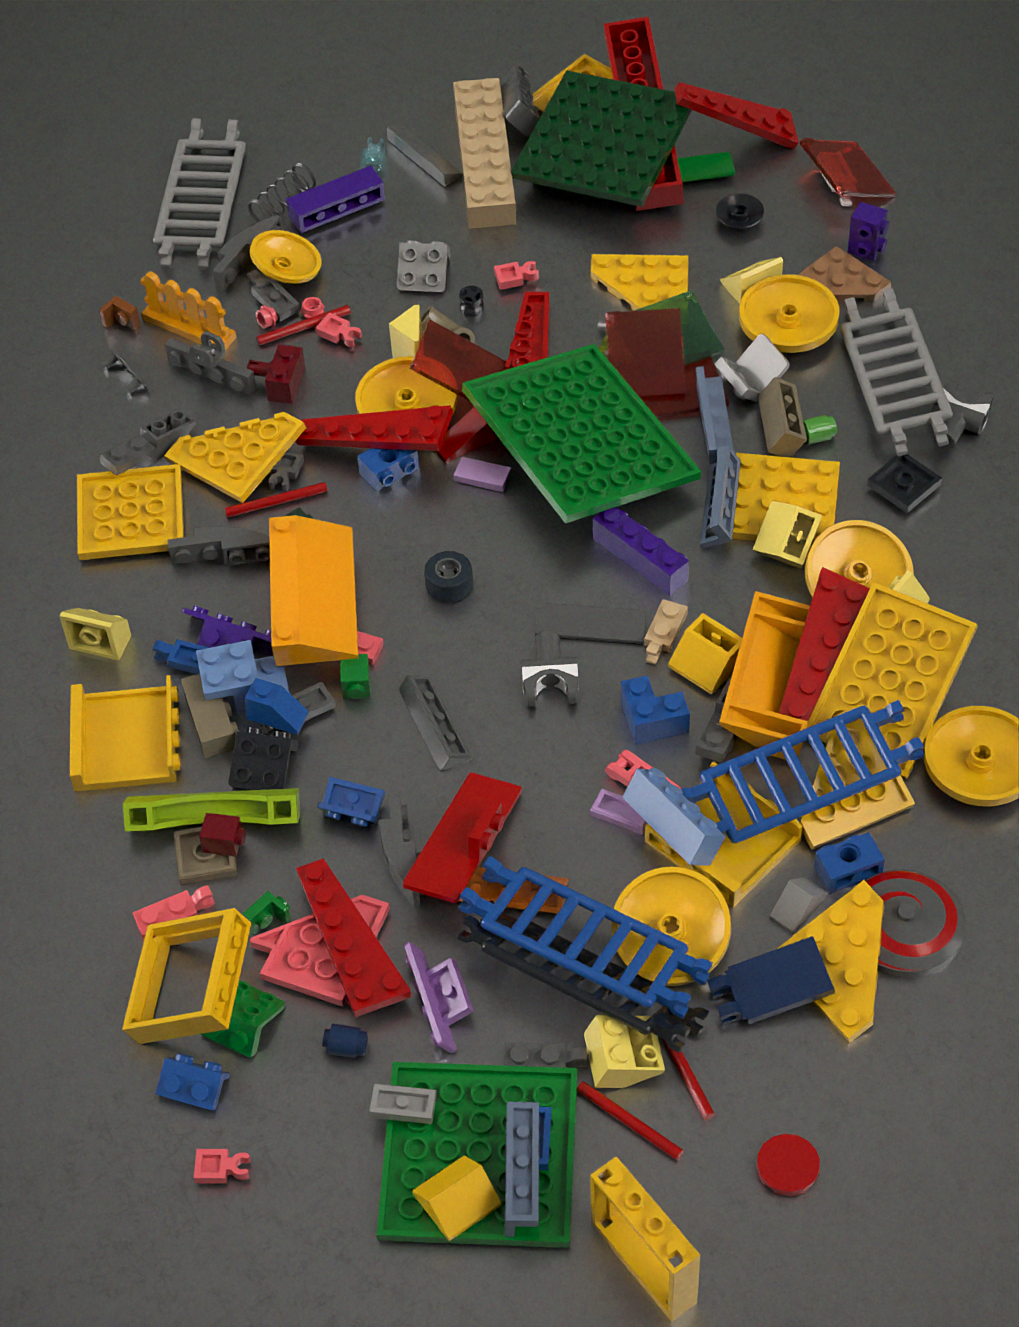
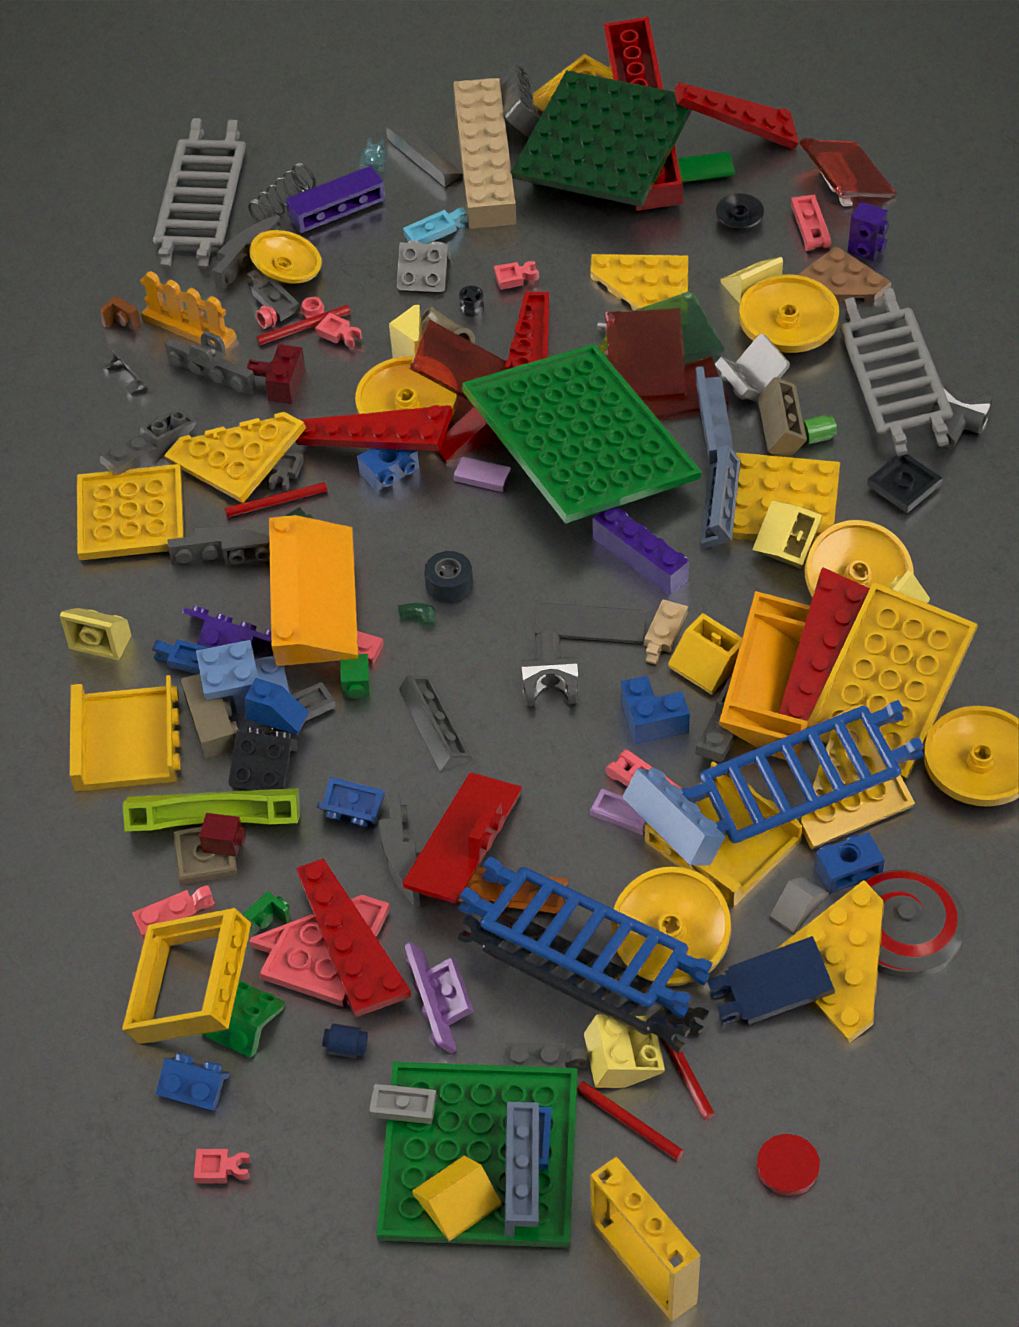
(417, 608): none -> clear green arm
(436, 226): none -> medium azure plate
(810, 222): none -> coral plate

